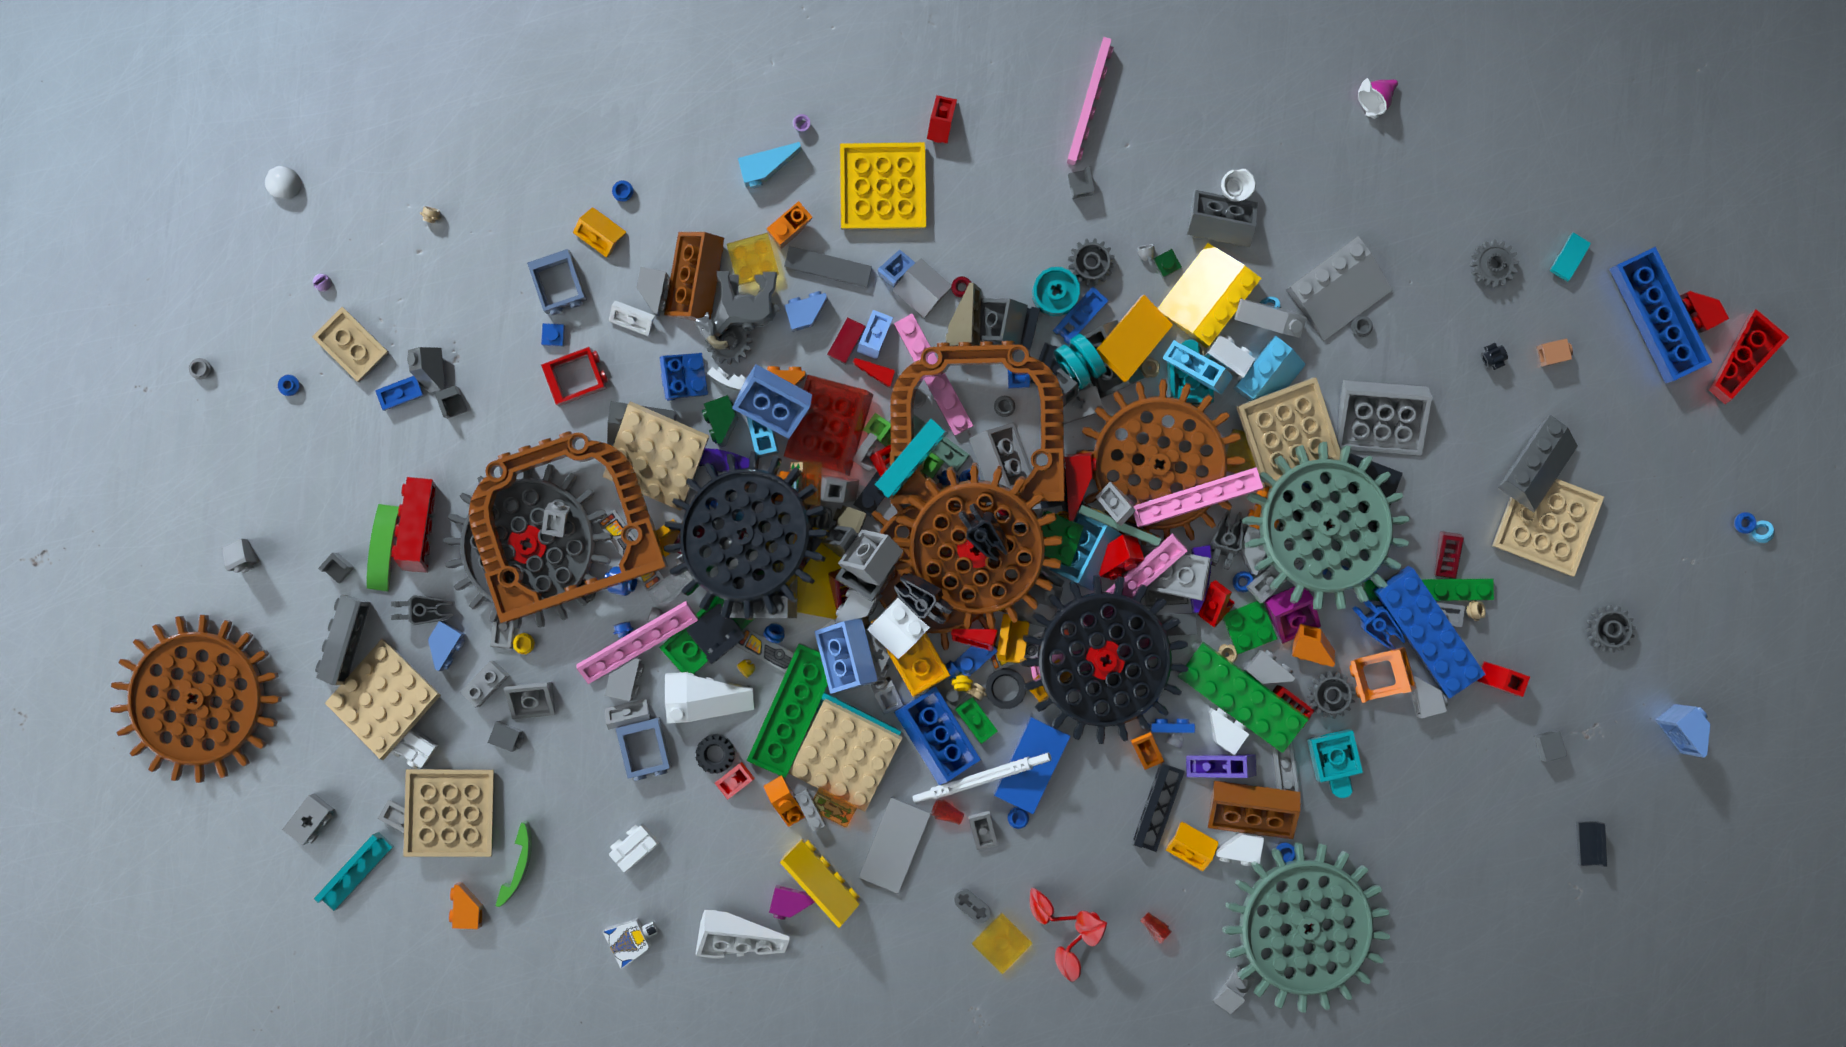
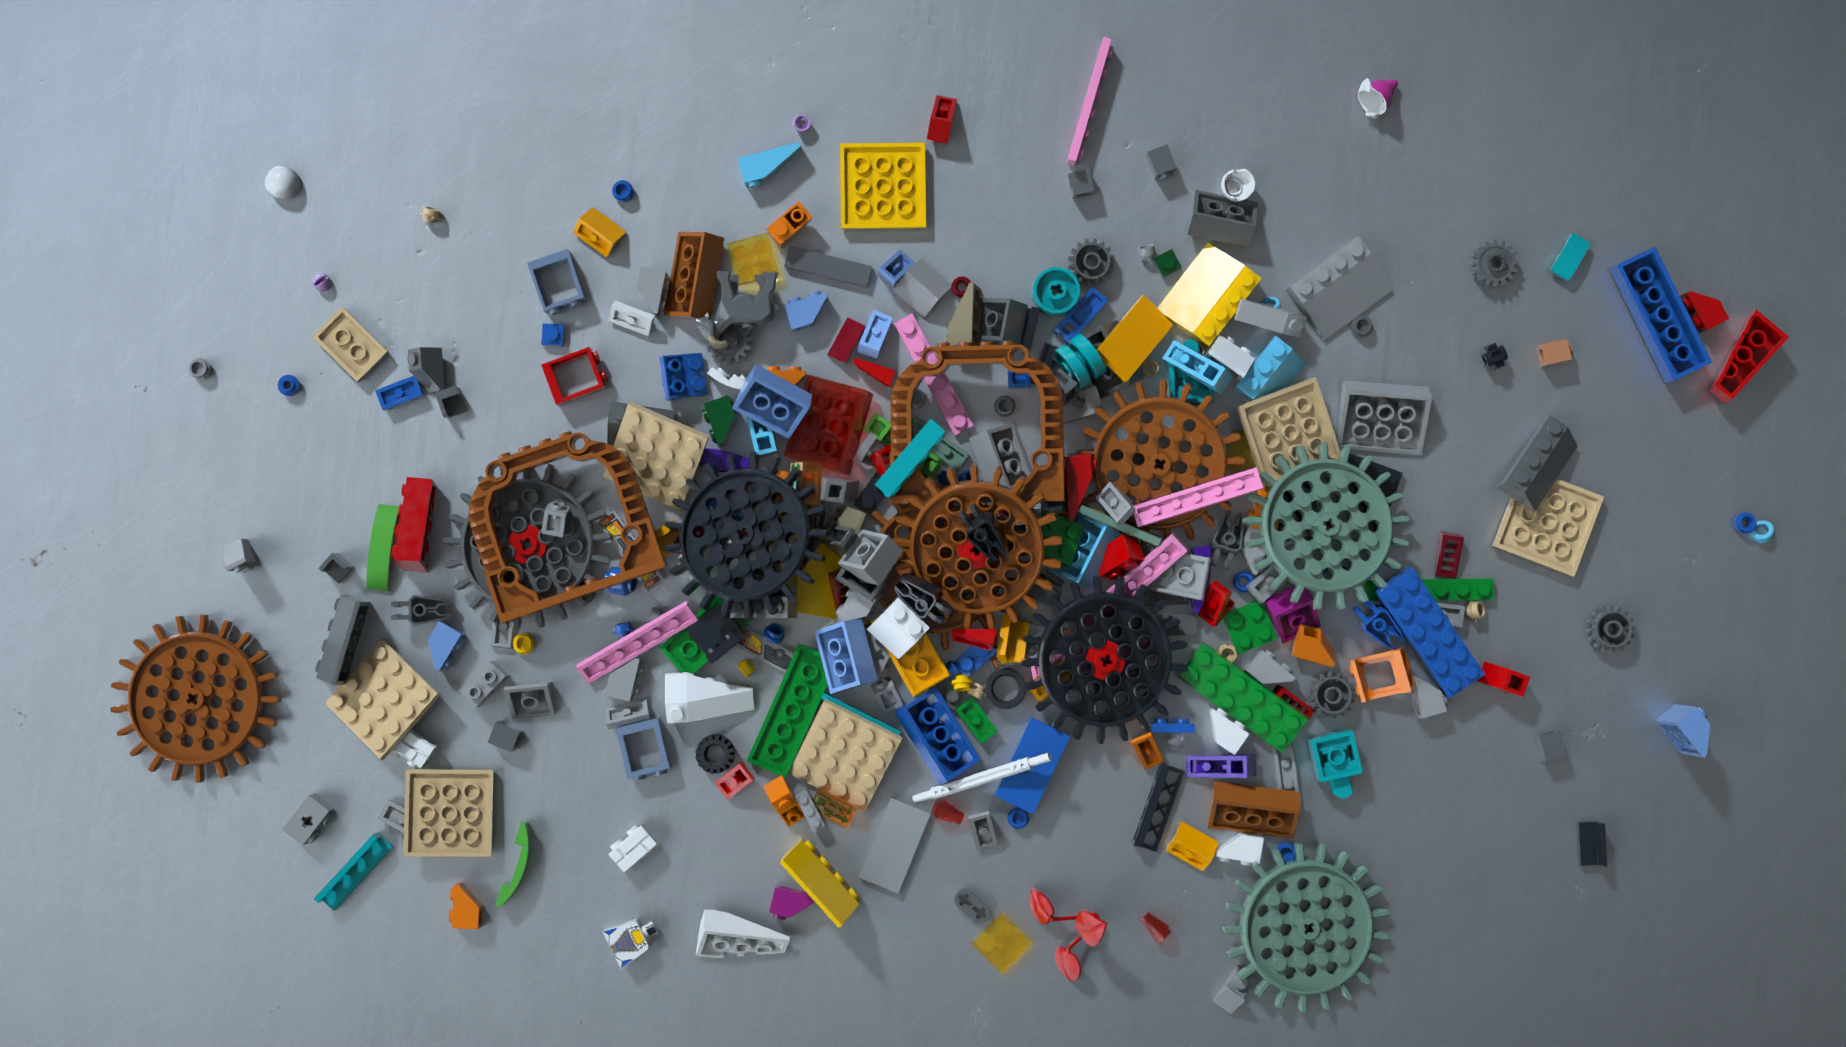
(1161, 162): none -> dark grey brick

